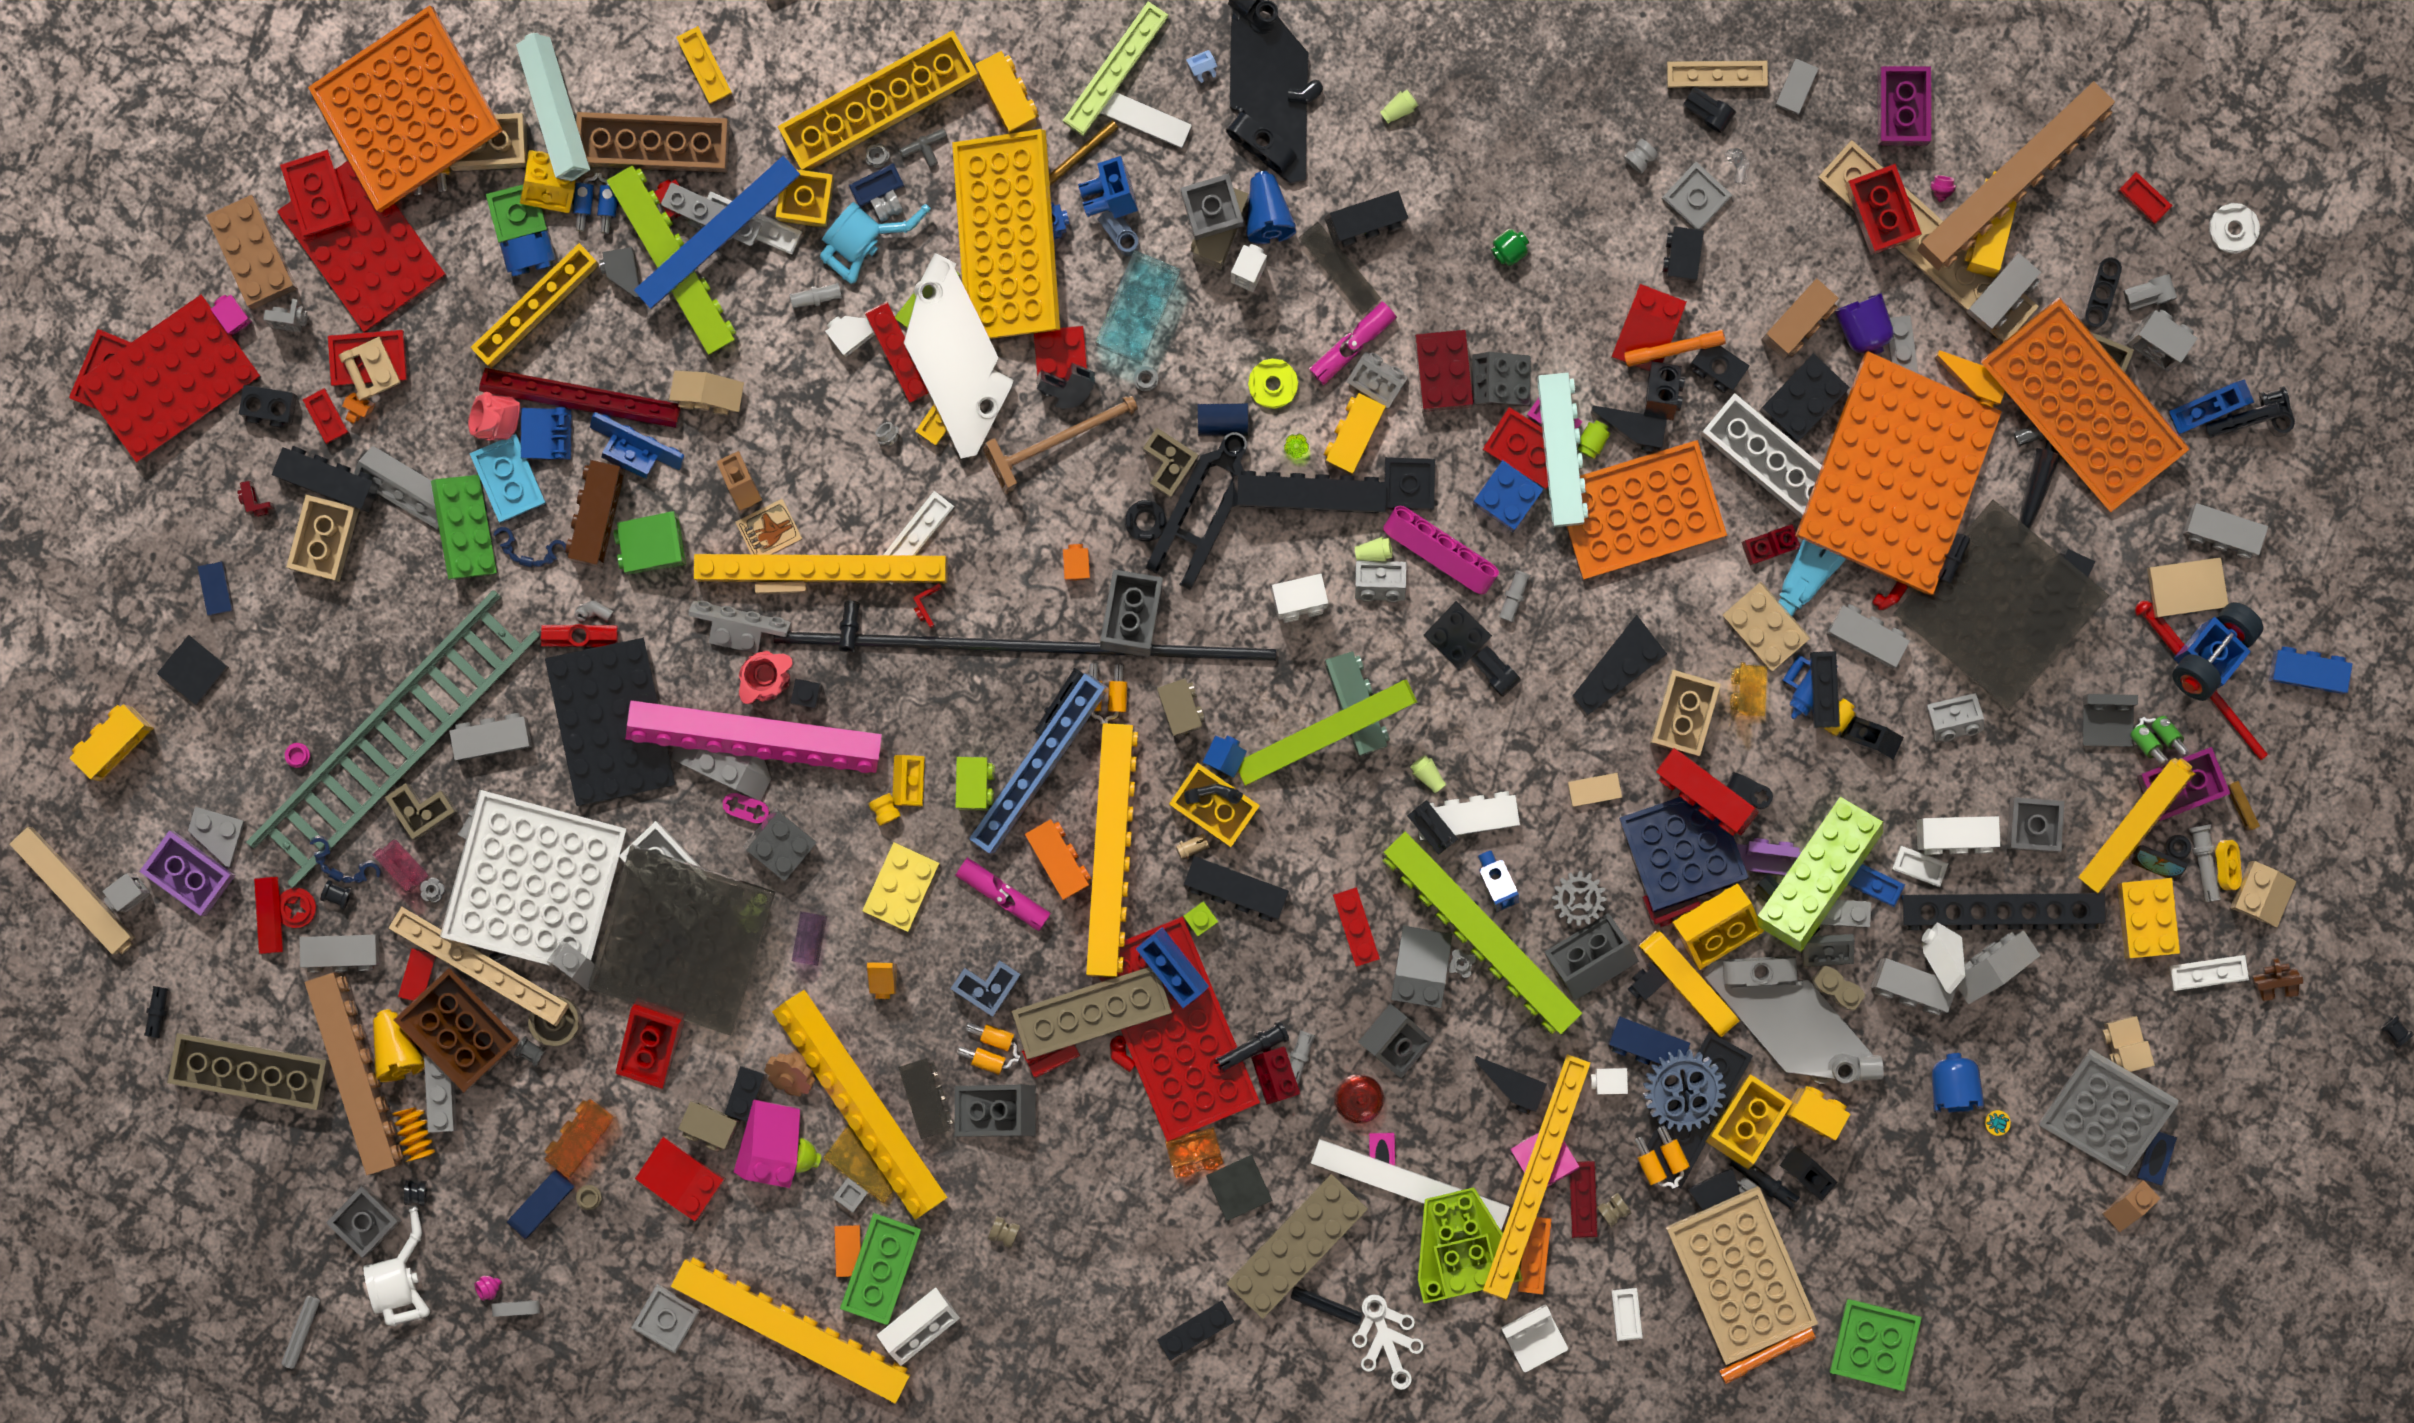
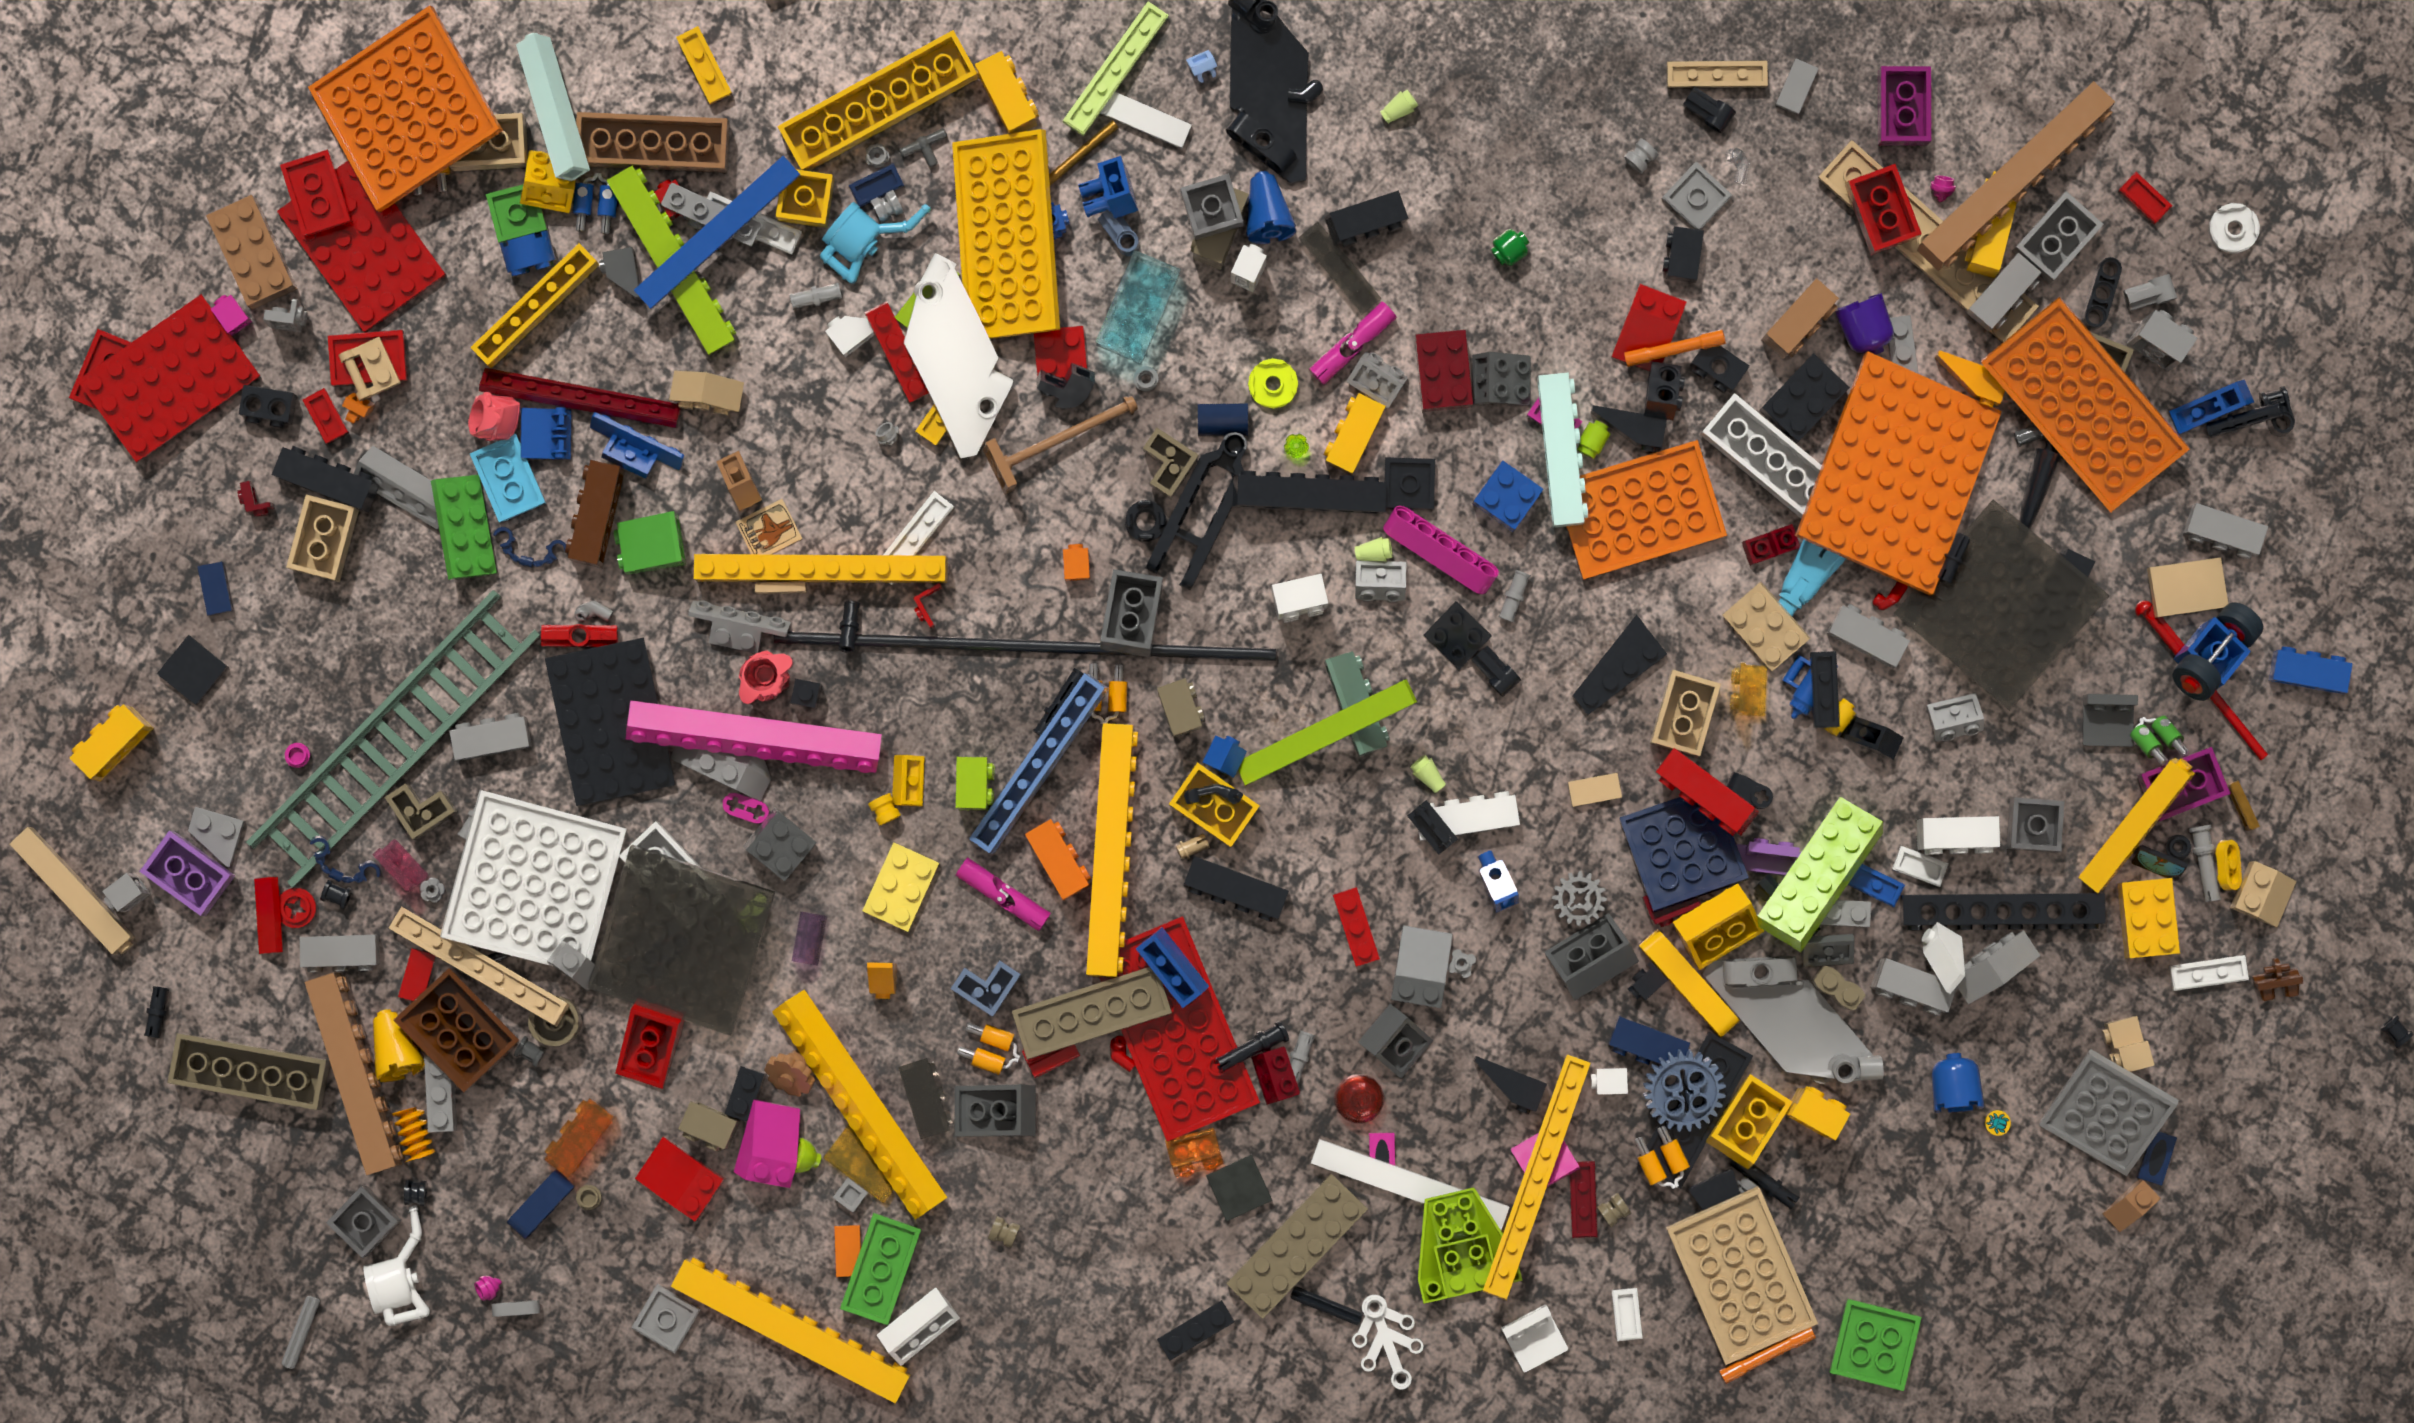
(1200, 919): lime brick -> none
(1481, 933): lime brick -> none
(1520, 445): red plate -> none
(1535, 1258): orange plate -> none
(1808, 1173): black slope -> none
(2058, 236): none -> light grey brick

